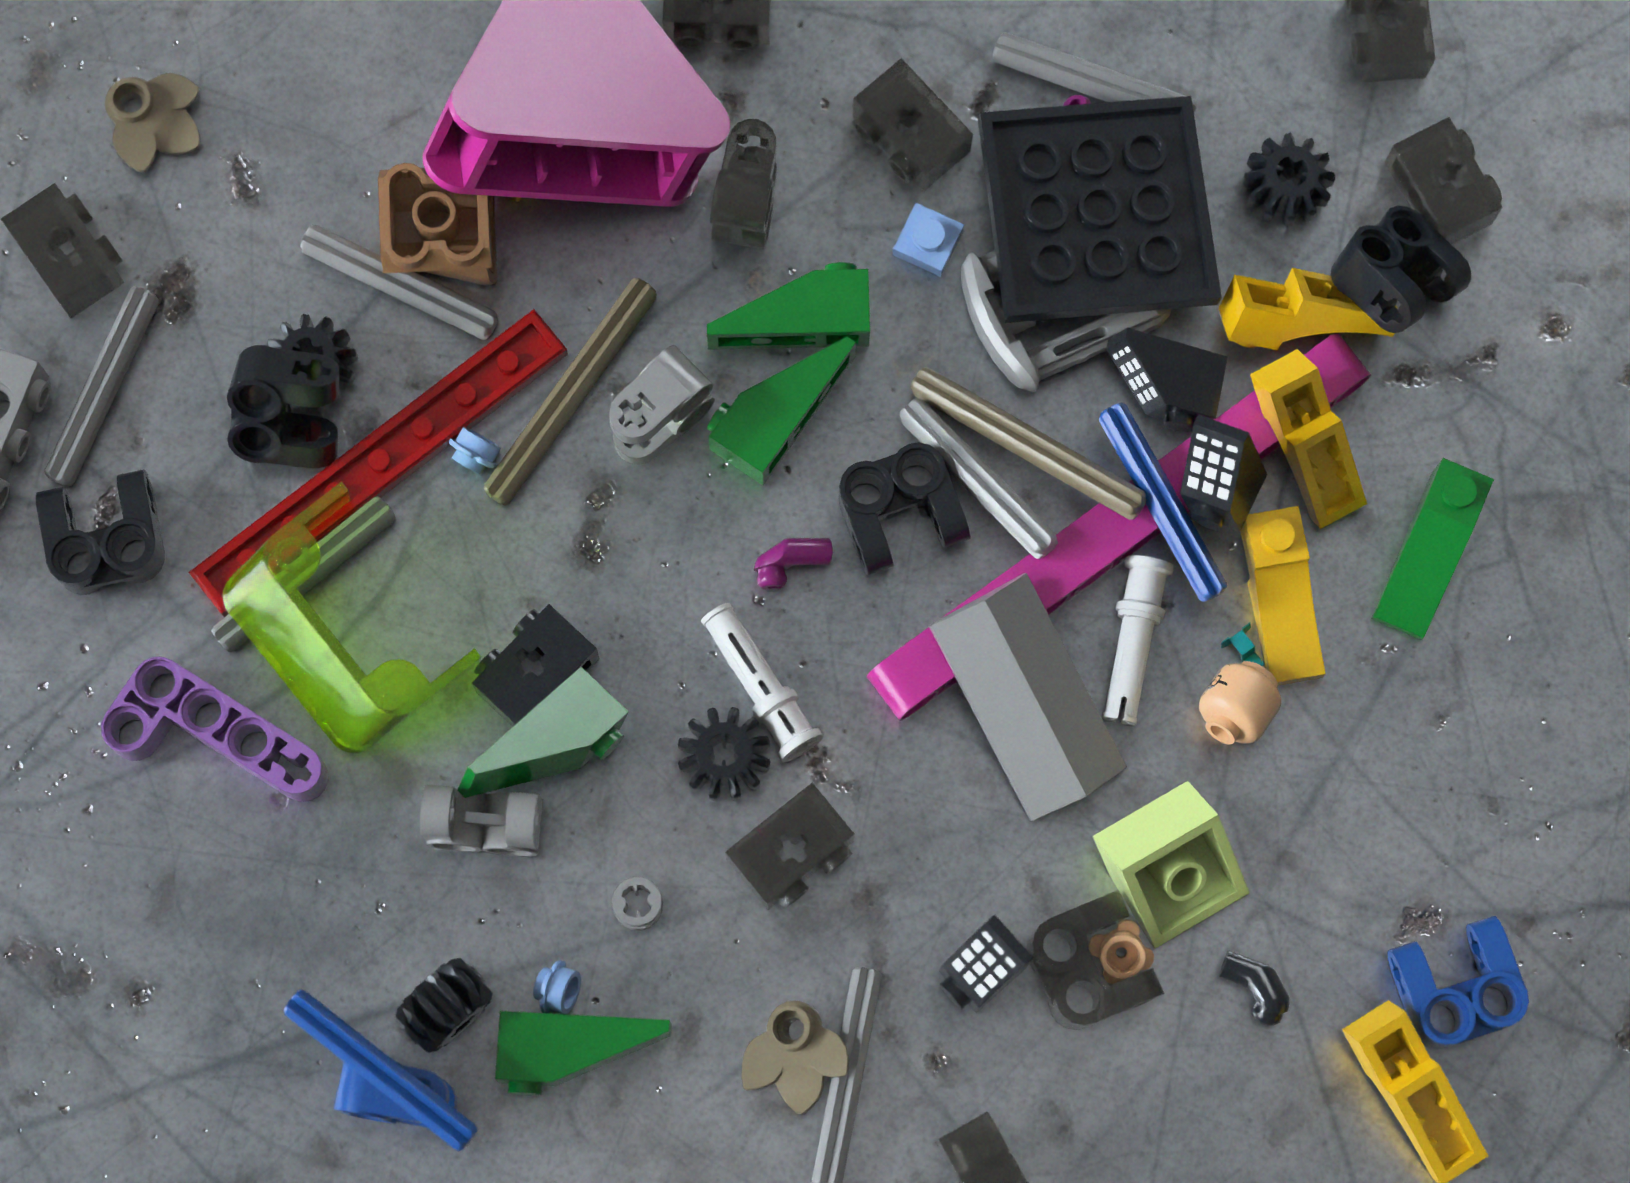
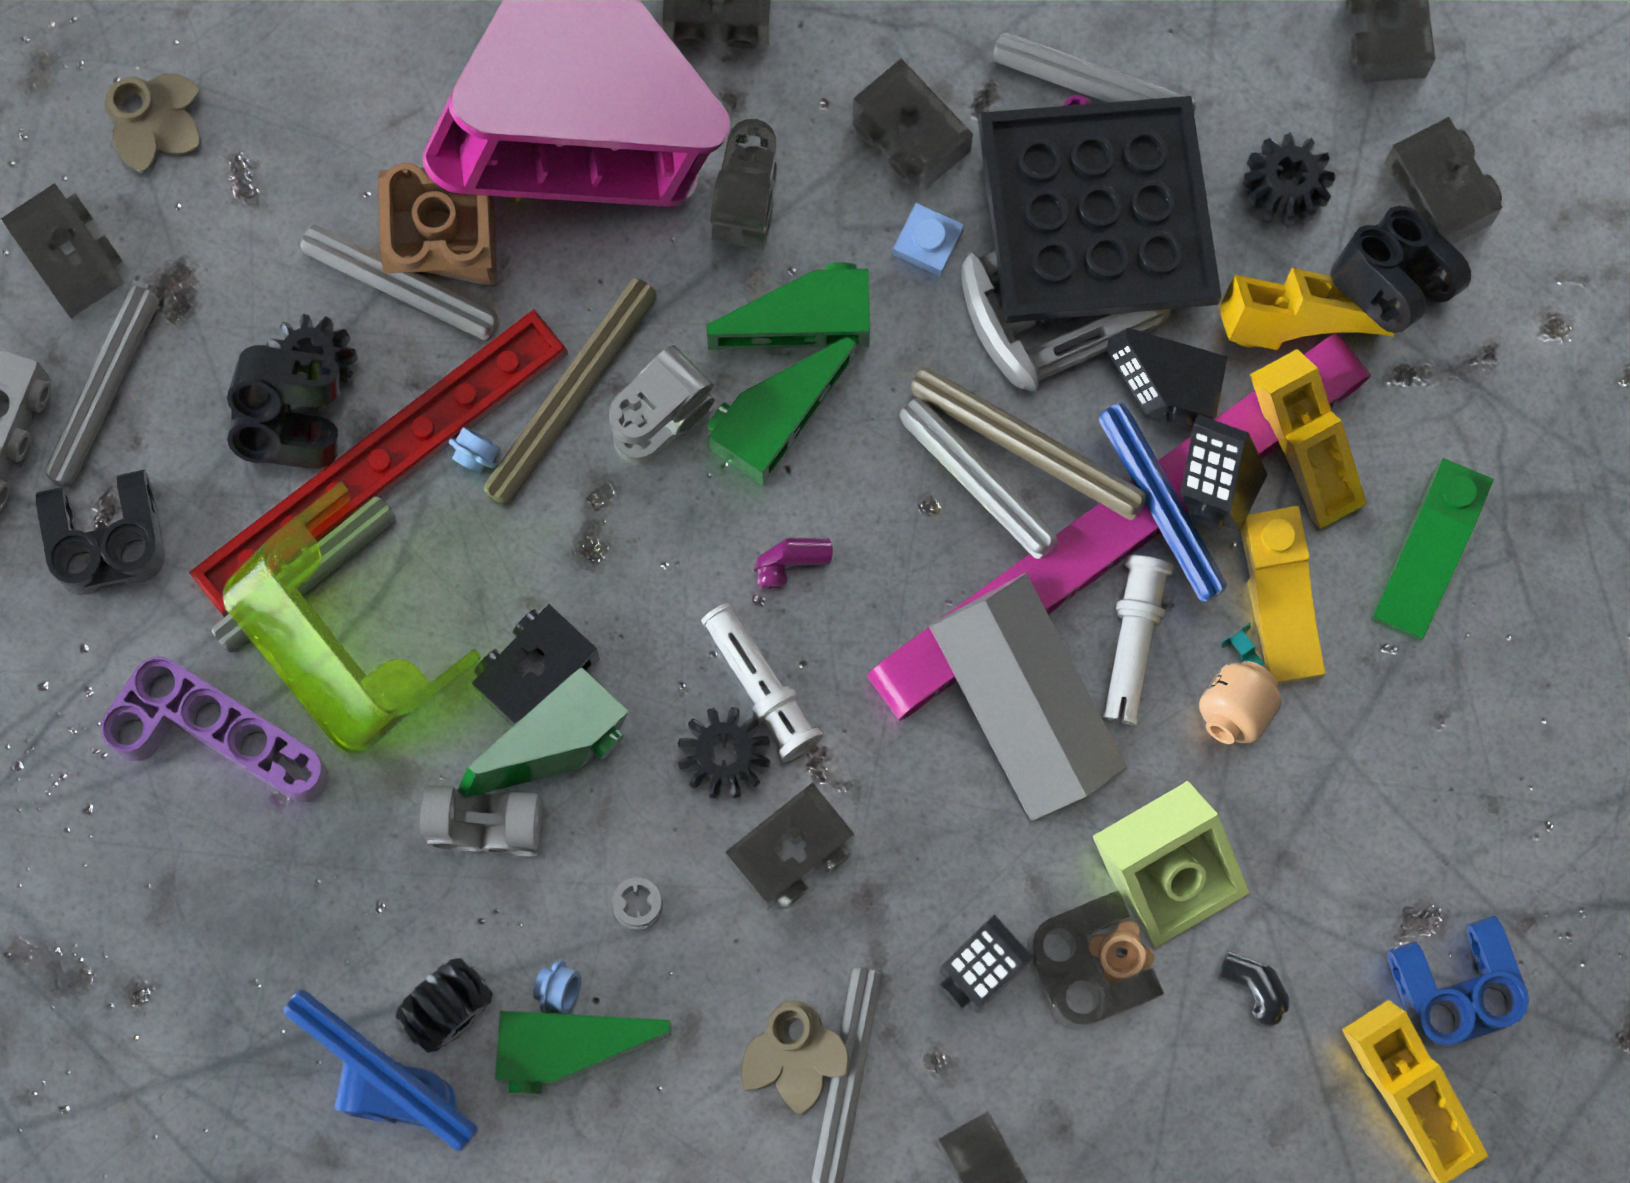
(897, 495): black piece -> none

